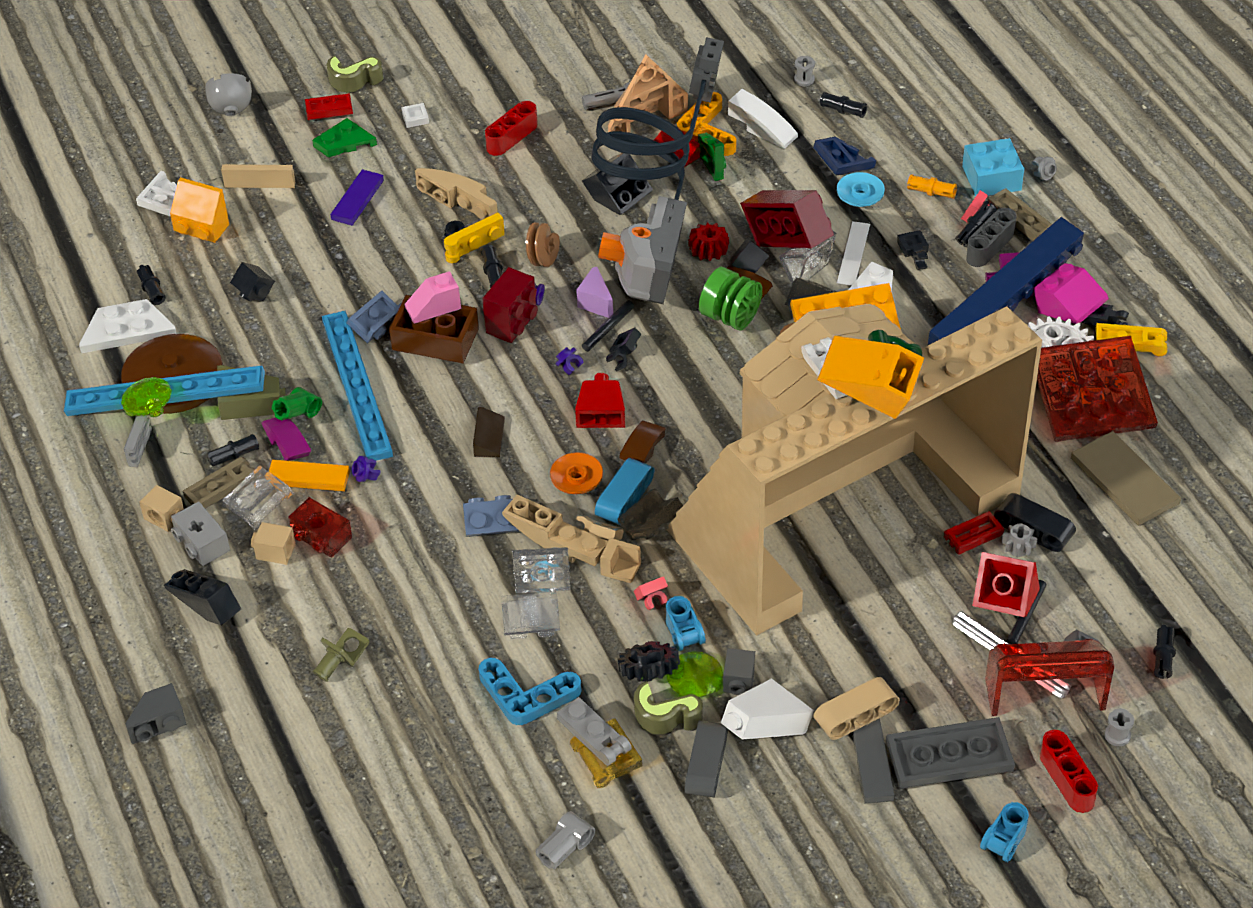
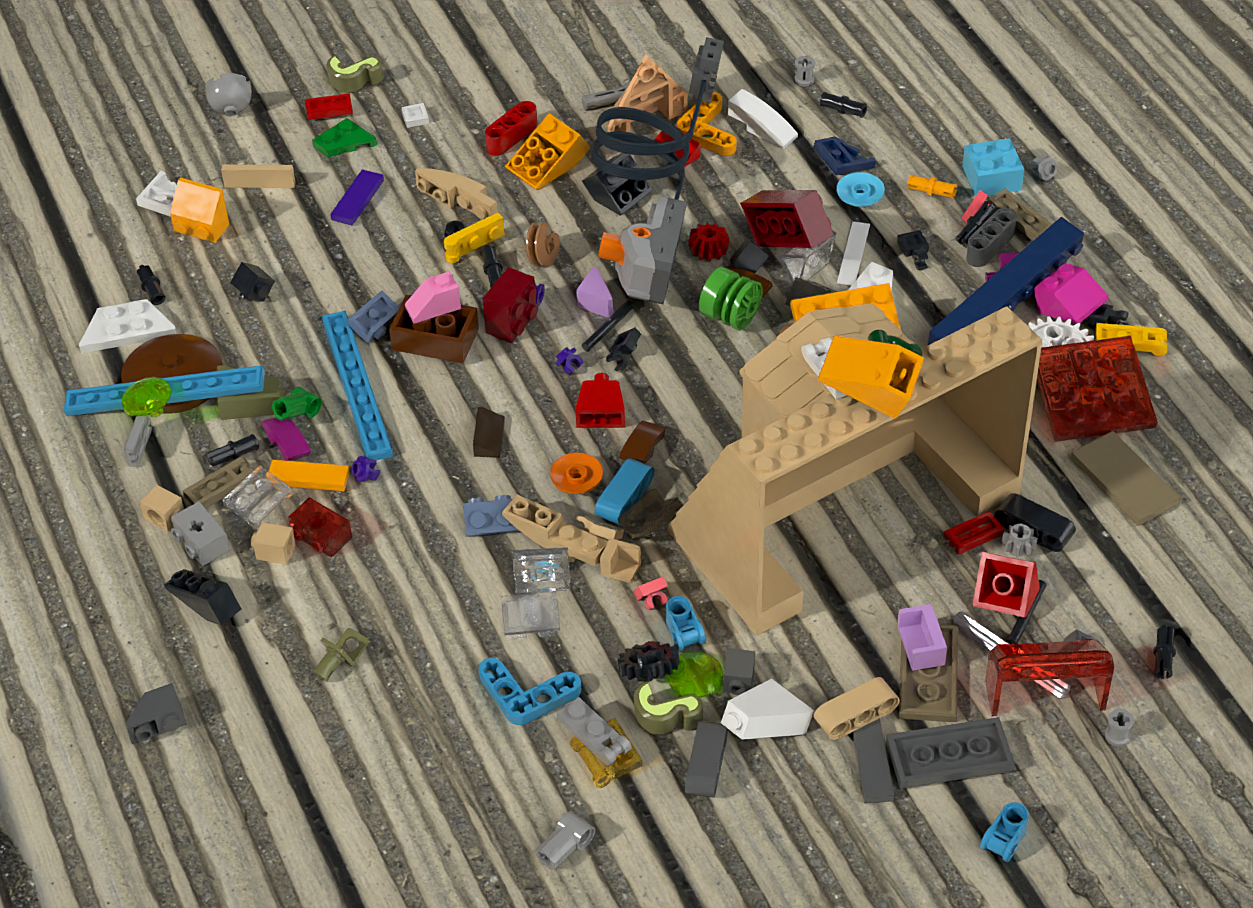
(548, 153): none -> light orange slope
(712, 155): green wing -> none
(922, 637): none -> lavender panel
(931, 691): none -> dark tan tile
(1069, 783): red beam -> none

